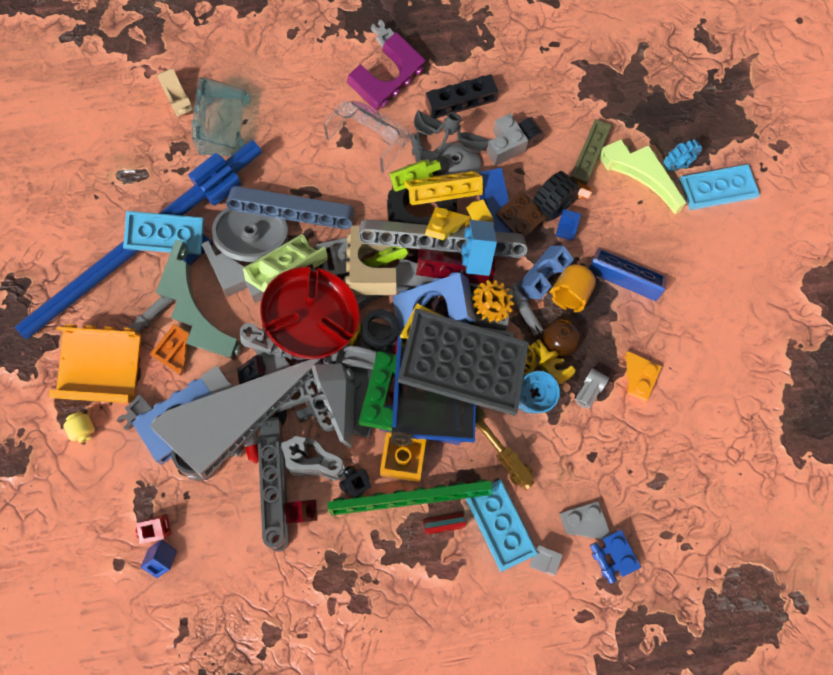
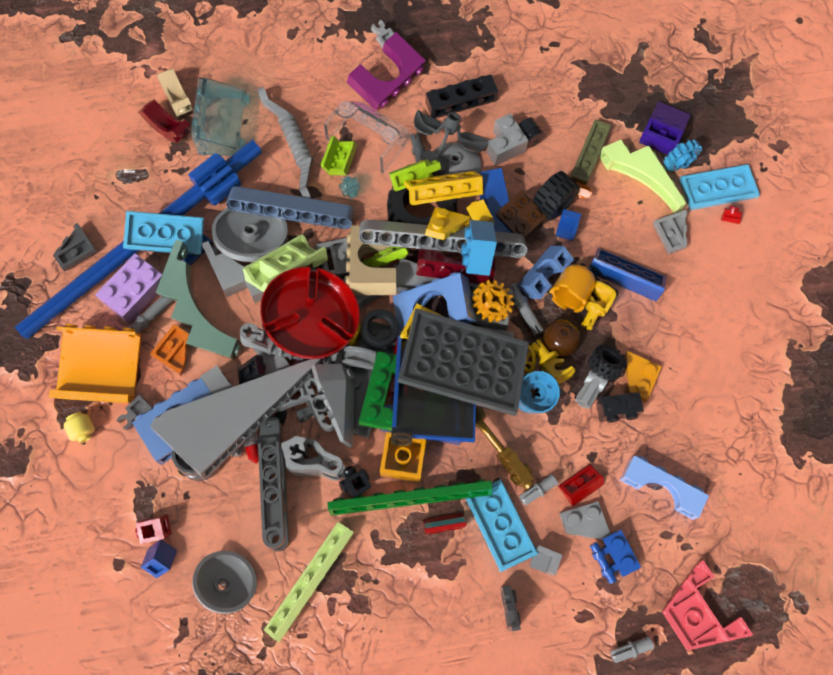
(74, 249): none -> dark grey wing
(130, 289): none -> lavender brick
(163, 122): none -> dark red arch
(227, 570): none -> light grey dish
(294, 138): none -> light grey piece
(301, 511): dark red brick -> none
(308, 582): none -> yellowish green plate
(338, 156): none -> lime bracket
(349, 187): none -> clear light blue gear
(511, 615): none -> dark grey wing
(538, 489): none -> light grey axle
(581, 484): none -> red slope
(605, 297): none -> yellow piece
(607, 362): none -> black tyre
(619, 407): none -> black brick
(632, 649): none -> light grey axle
(664, 128): none -> dark purple slope
(672, 231): none -> light grey wing
(687, 499): none -> light blue arch
(693, 618): none -> coral wing
(732, 215): none -> red plate

